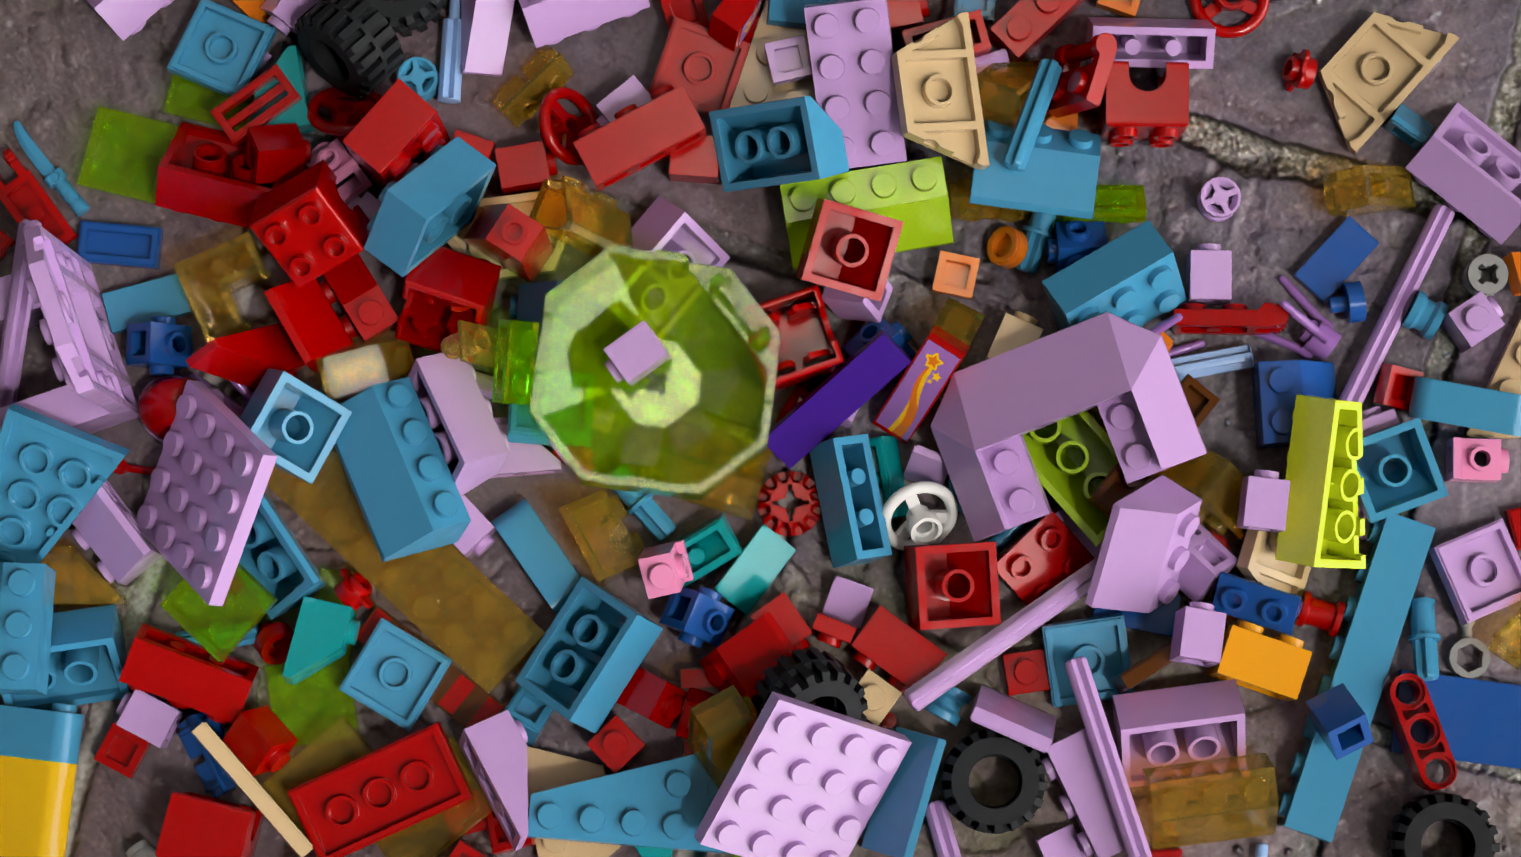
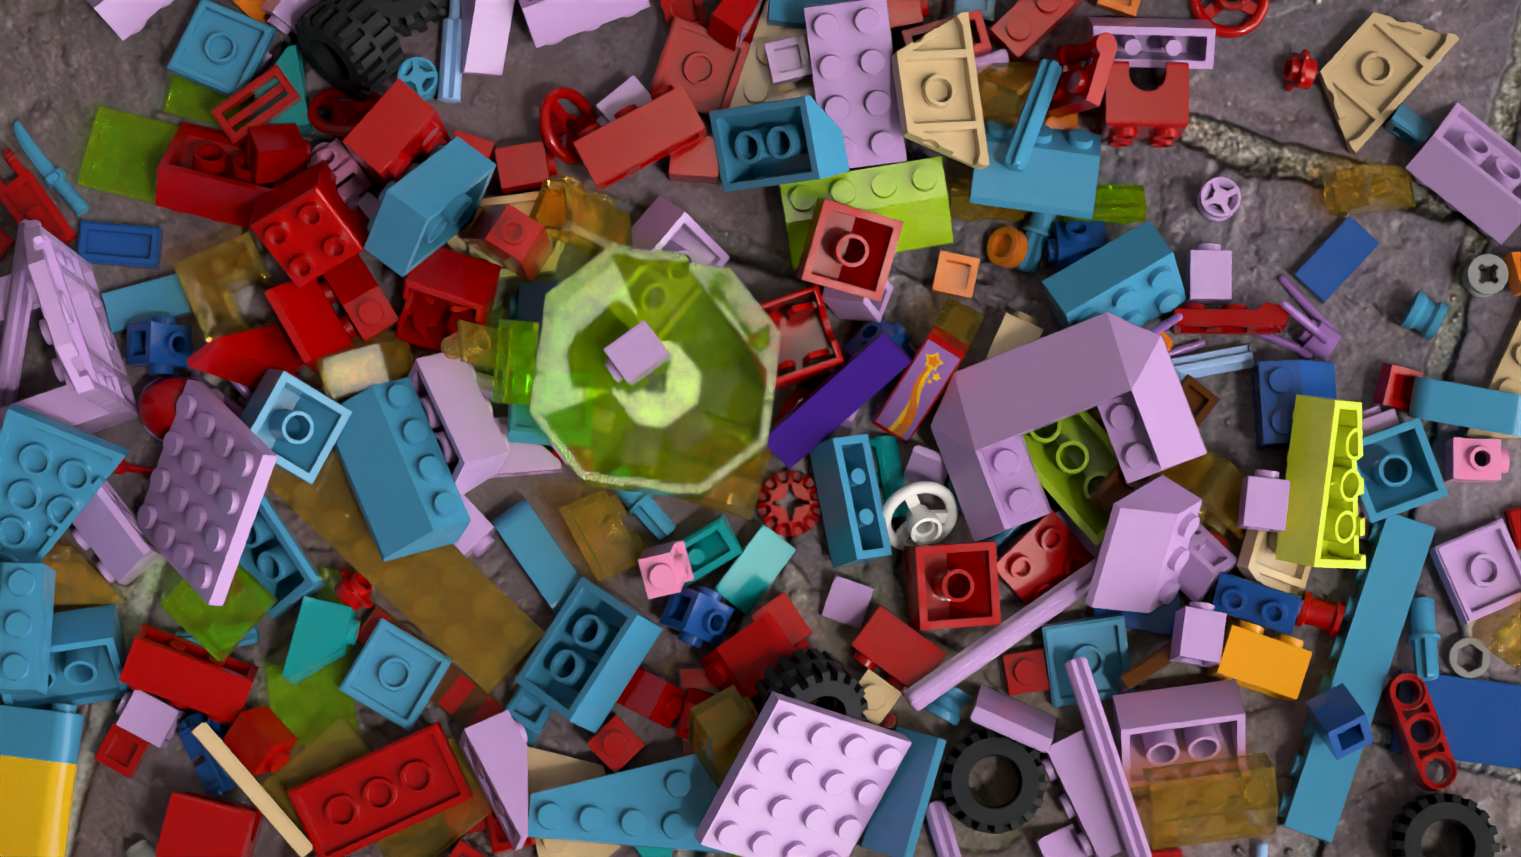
(274, 642): red tile -> none
(520, 99): clear yellow hinge -> none
(832, 631): red plate -> none
(1351, 302): blue tile -> none
(1398, 304): lavender axle -> none
(1473, 321): lavender brick -> none

